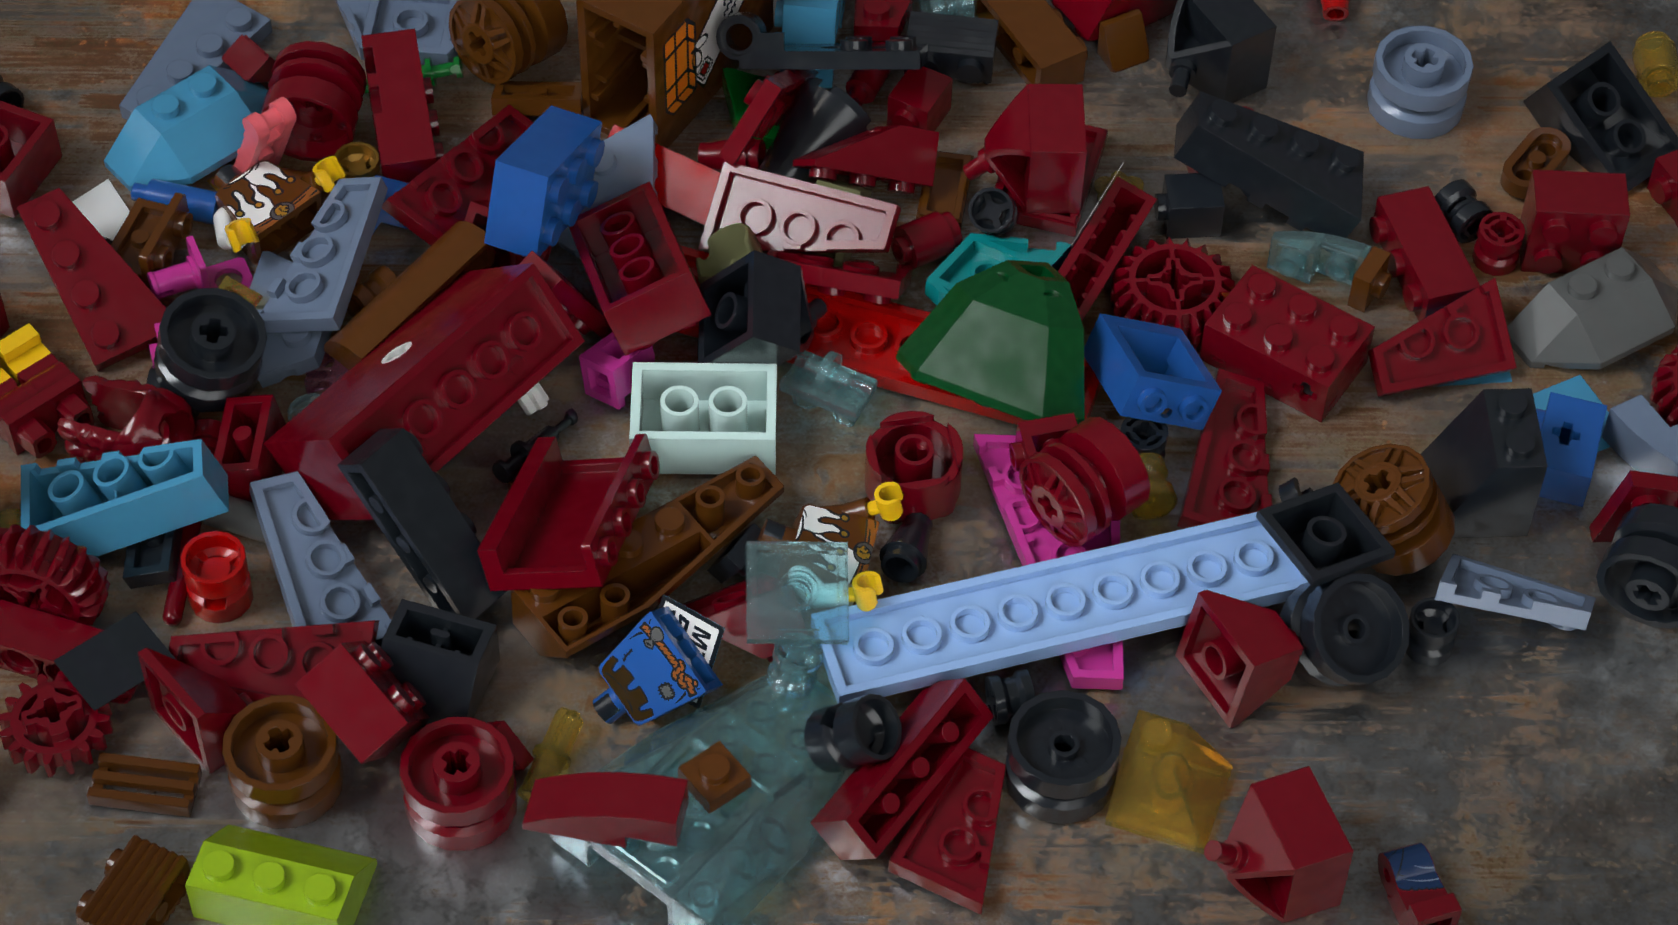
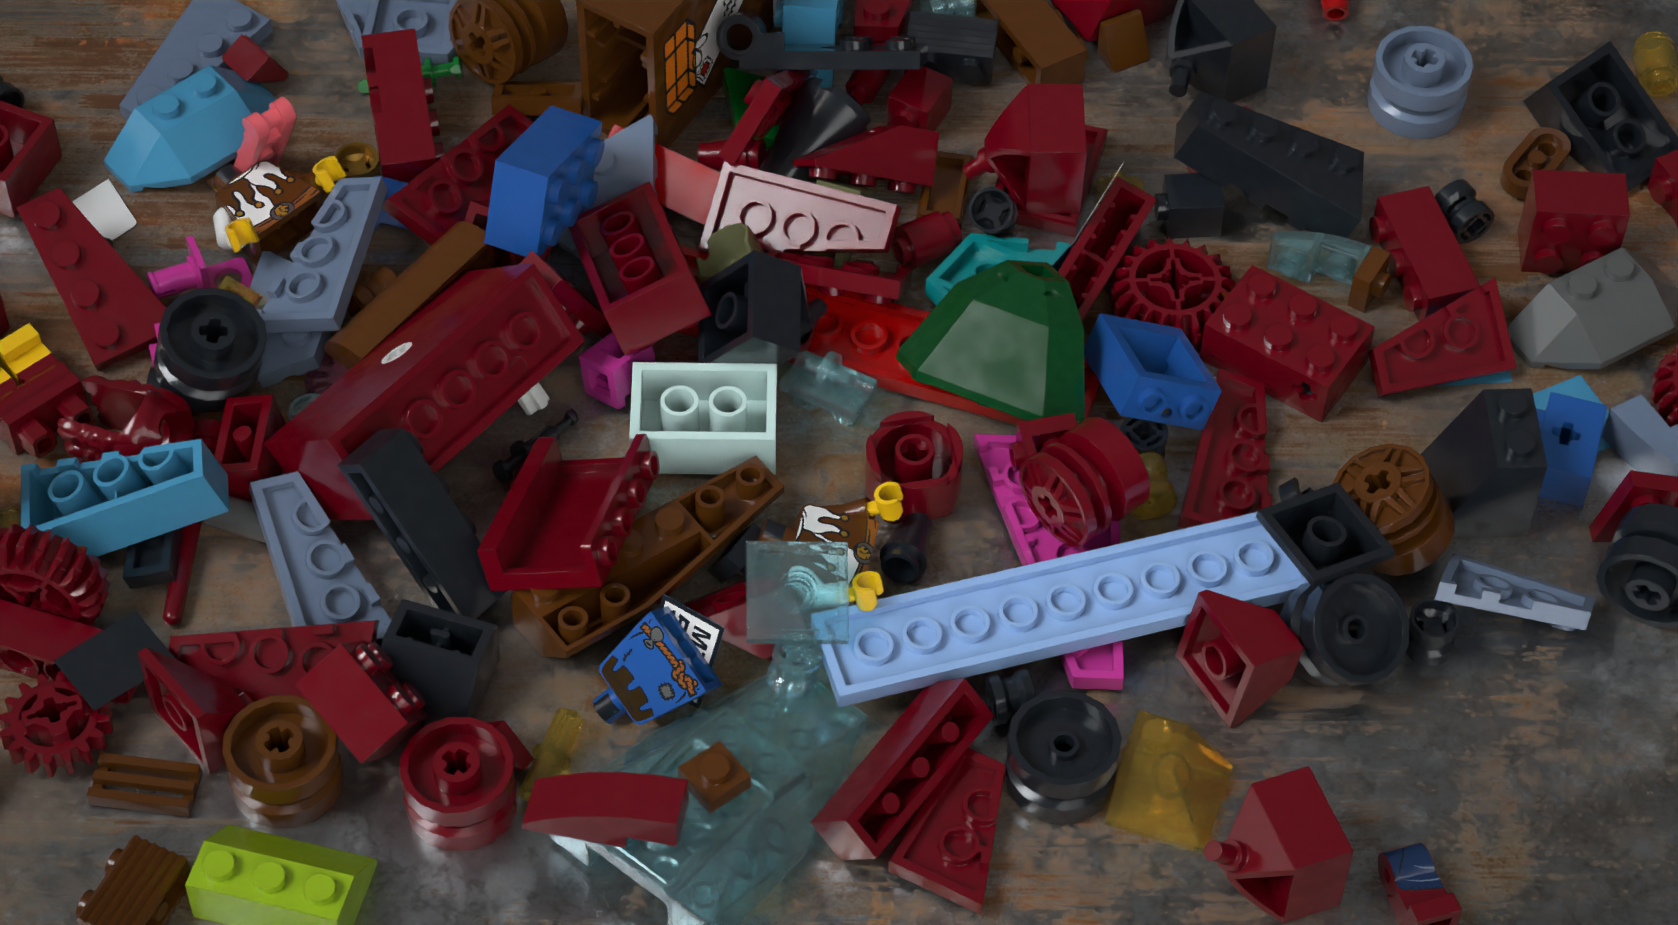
(153, 234): reddish brown bracket -> none
(200, 201): blue cylinder -> none
(217, 577): red wheel -> none
(326, 93): dark red wheel -> none
(853, 733): black wheel -> none
(1498, 243): dark red wheel -> none

